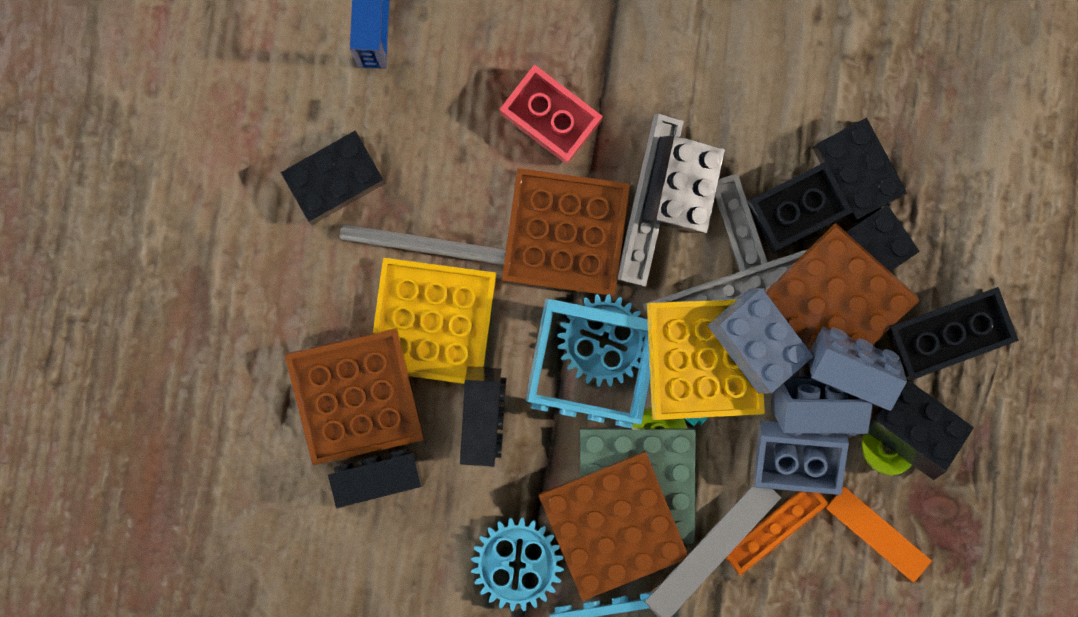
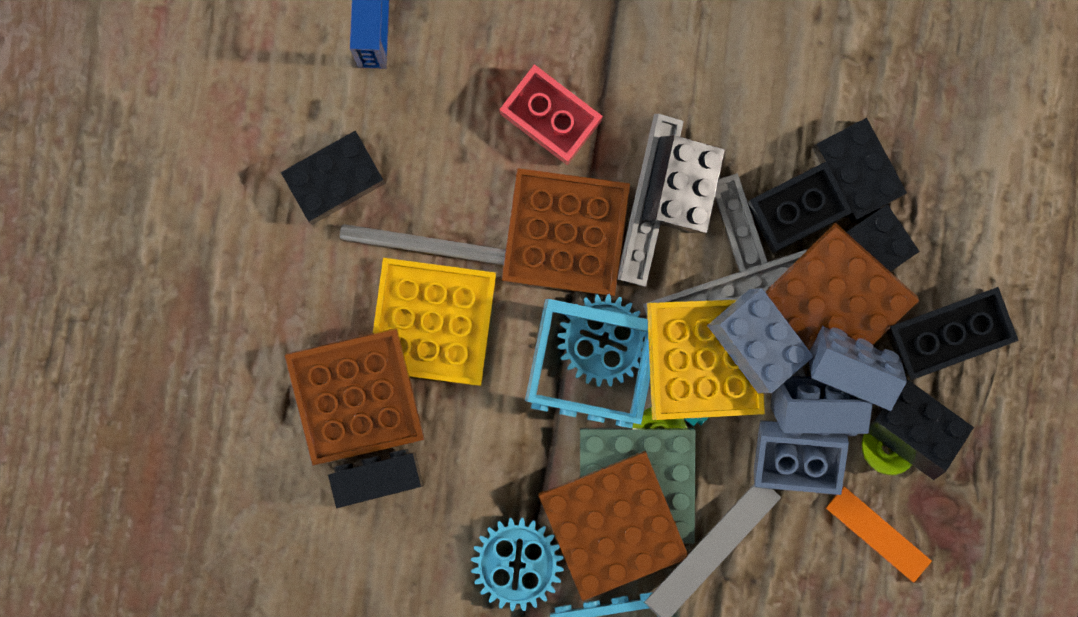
(482, 416): black brick -> none
(775, 529): orange tile -> none

